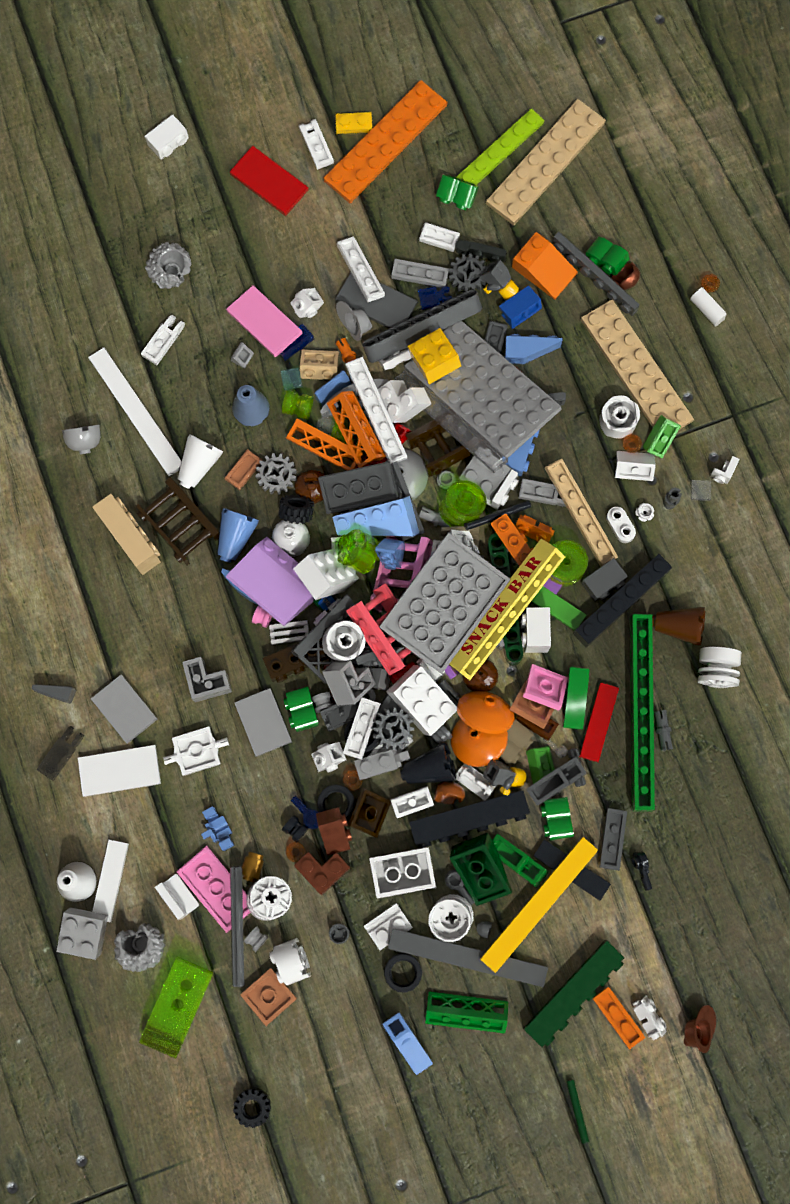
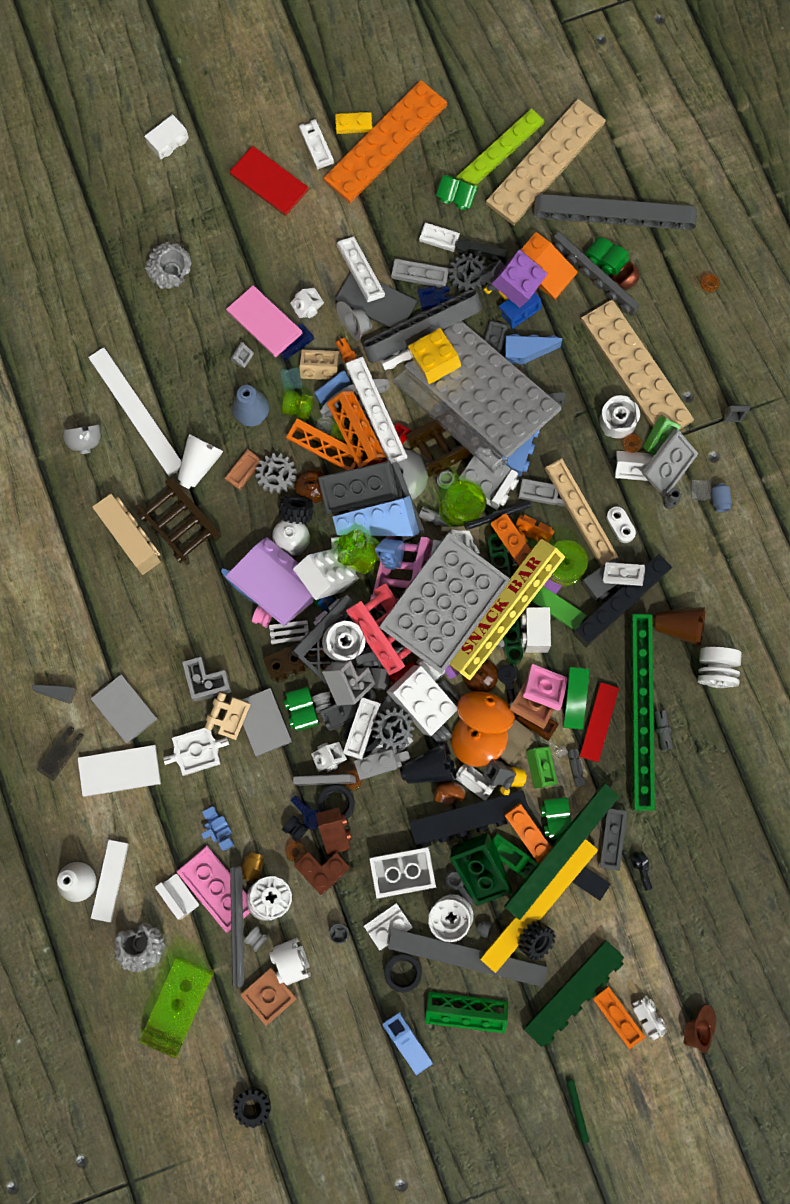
(82, 933): light grey brick -> none
(162, 340): white hinge -> none
(233, 718): none -> tan plate
(234, 534): medium blue cone -> none
(324, 779): none -> light grey tile
(369, 813): dark brown slope -> none
(403, 403): white brick -> none
(412, 802): white brick -> none
(506, 675): none -> black plate
(519, 278): none -> medium lavender brick
(528, 832): none -> orange plate
(536, 940): none -> black tyre
(556, 781): dark grey slope -> none
(561, 851): none -> dark green tile
(615, 212): none -> dark grey beam
(624, 574): none -> white plate
(645, 507): white plate -> none
(670, 462): none -> light grey tile
(708, 306): white brick -> none
(721, 497): none -> sand blue brick
(724, 475): white bracket -> none
(735, 413): none -> dark grey slope

